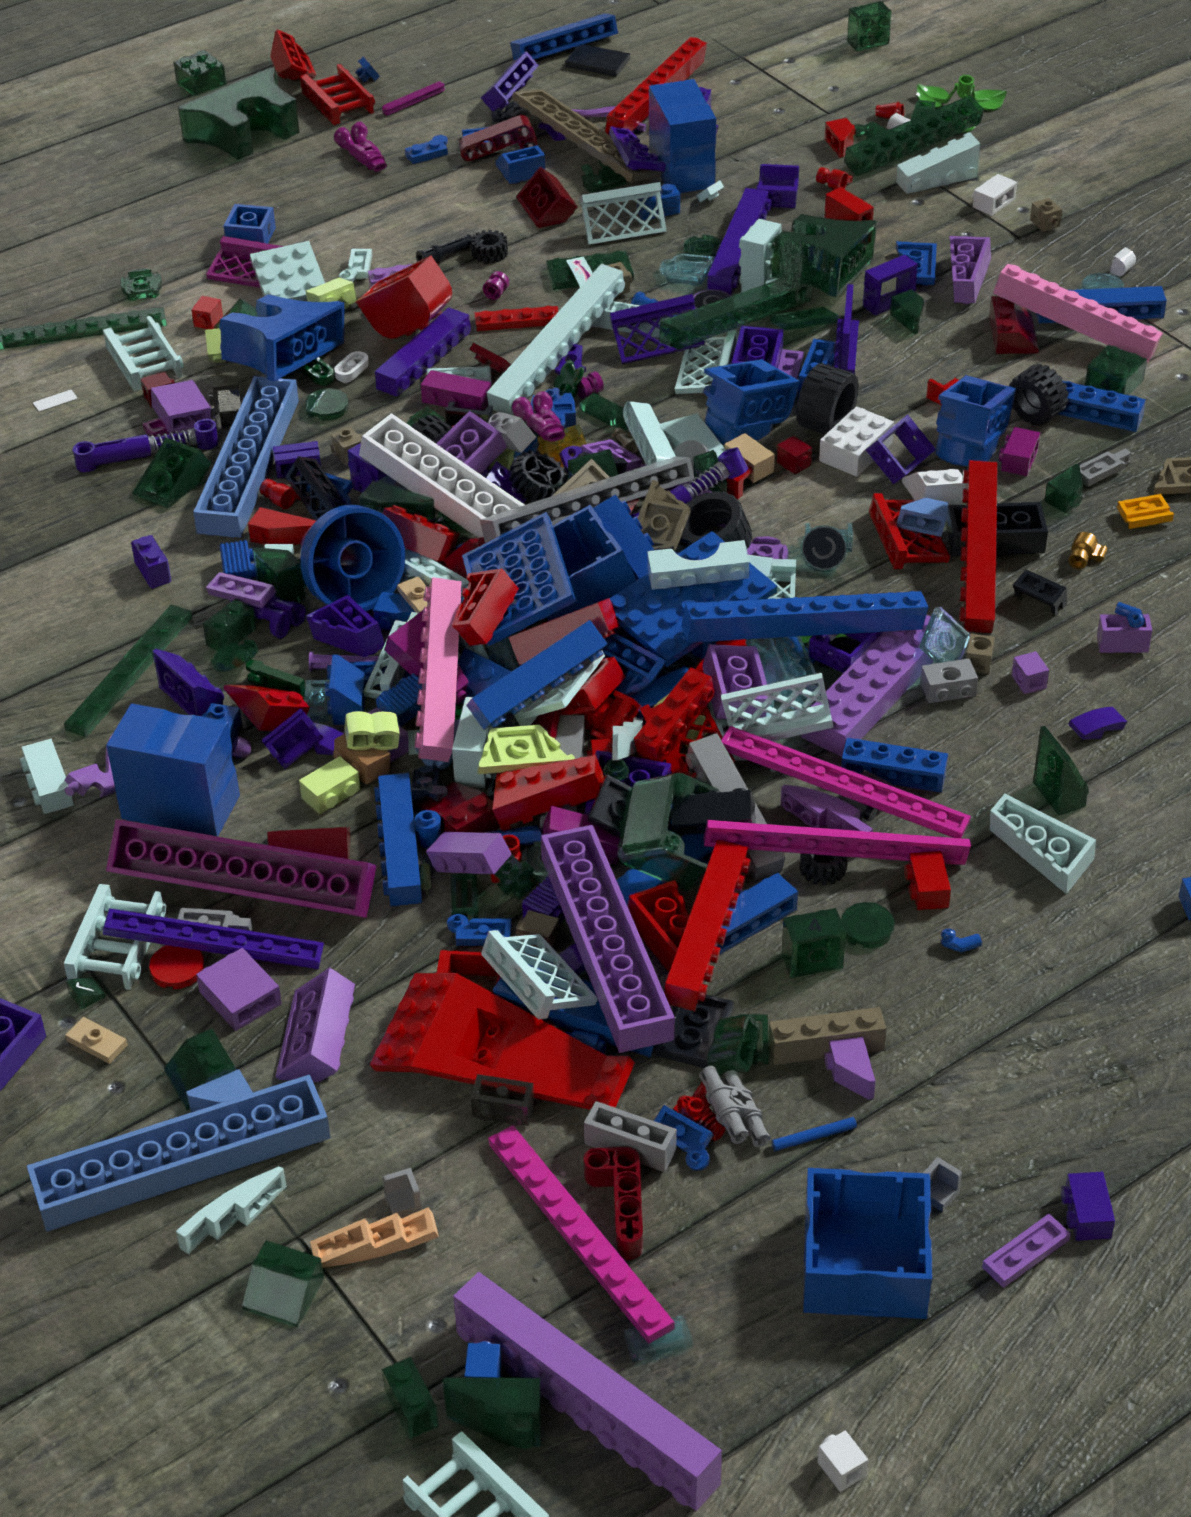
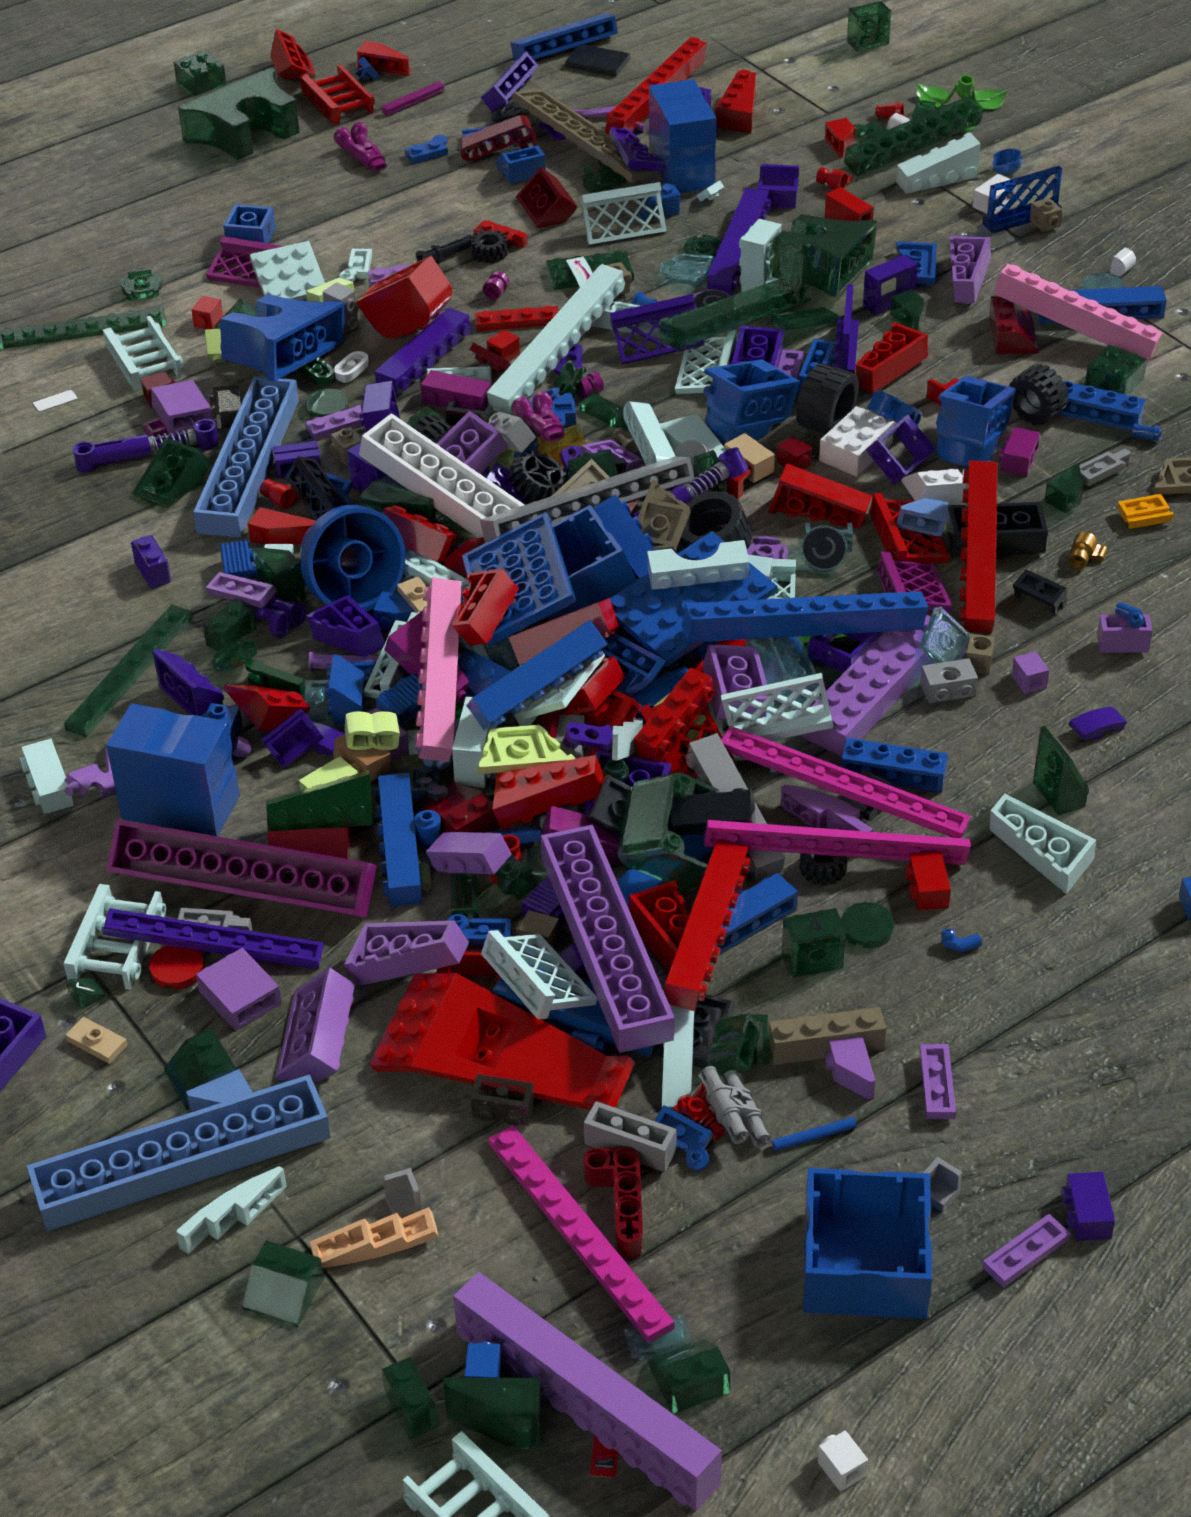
(326, 805): none -> dark green wedge
(327, 425): none -> medium lavender plate
(341, 293): none -> light grey brick
(377, 404): none -> brick
(384, 58): none -> red slope
(404, 949): none -> medium lavender wedge
(505, 345): none -> red panel
(514, 236): none -> red hinge
(603, 1460): none -> red sticker
(604, 736): none -> dark purple piece
(678, 1058): none -> light aqua slope
(691, 1374): none -> clear green slope
(737, 104): none -> red wedge
(818, 498): none -> red wedge
(891, 357): none -> red wedge
(892, 408): none -> blue piece
(914, 576): none -> magenta fence
(937, 1081): none -> medium lavender plate
(1007, 161): none -> blue hair
(1020, 215): none -> clear blue fence
(1147, 432): none -> blue pin

